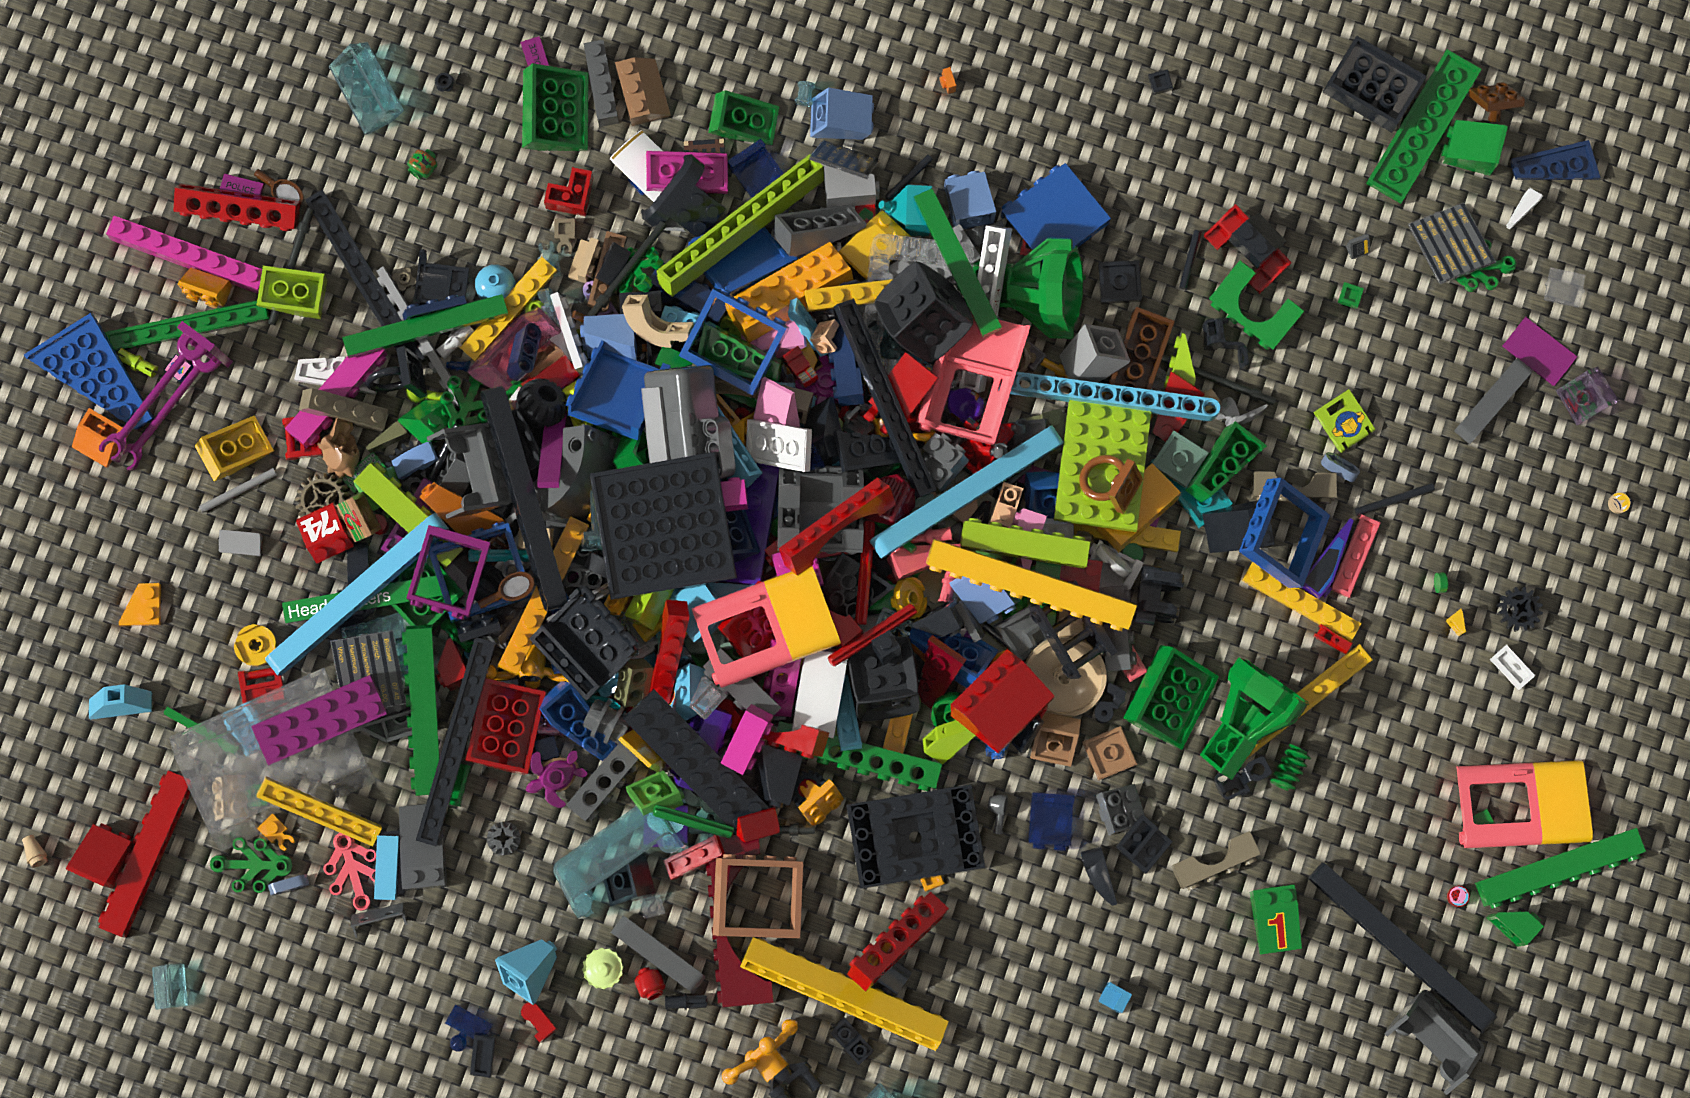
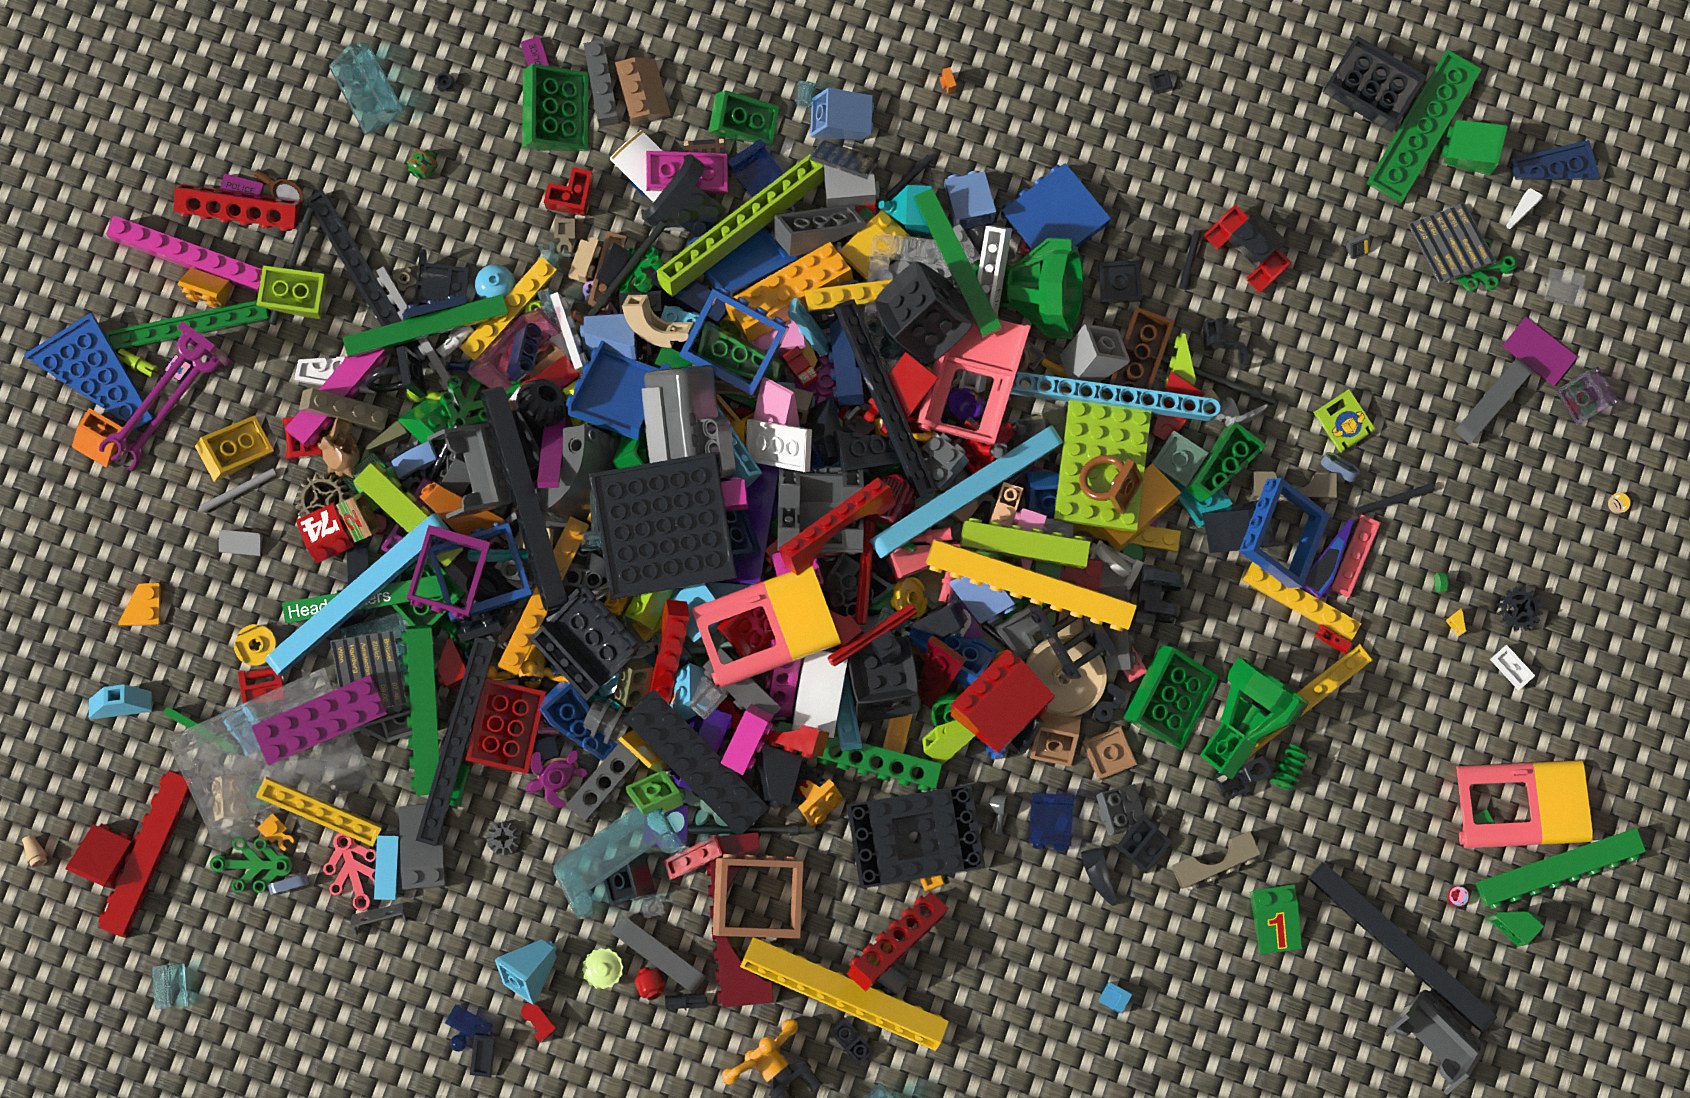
(512, 588): reddish brown piece -> none
(693, 821): green axle -> none
(758, 825): red slope -> none
(822, 336): light nougat bracket -> none
(970, 622): dark grey tile -> none
(1228, 299): green arch -> none
(1350, 295): green plate -> none
(1496, 98): reddish brown plate -> none

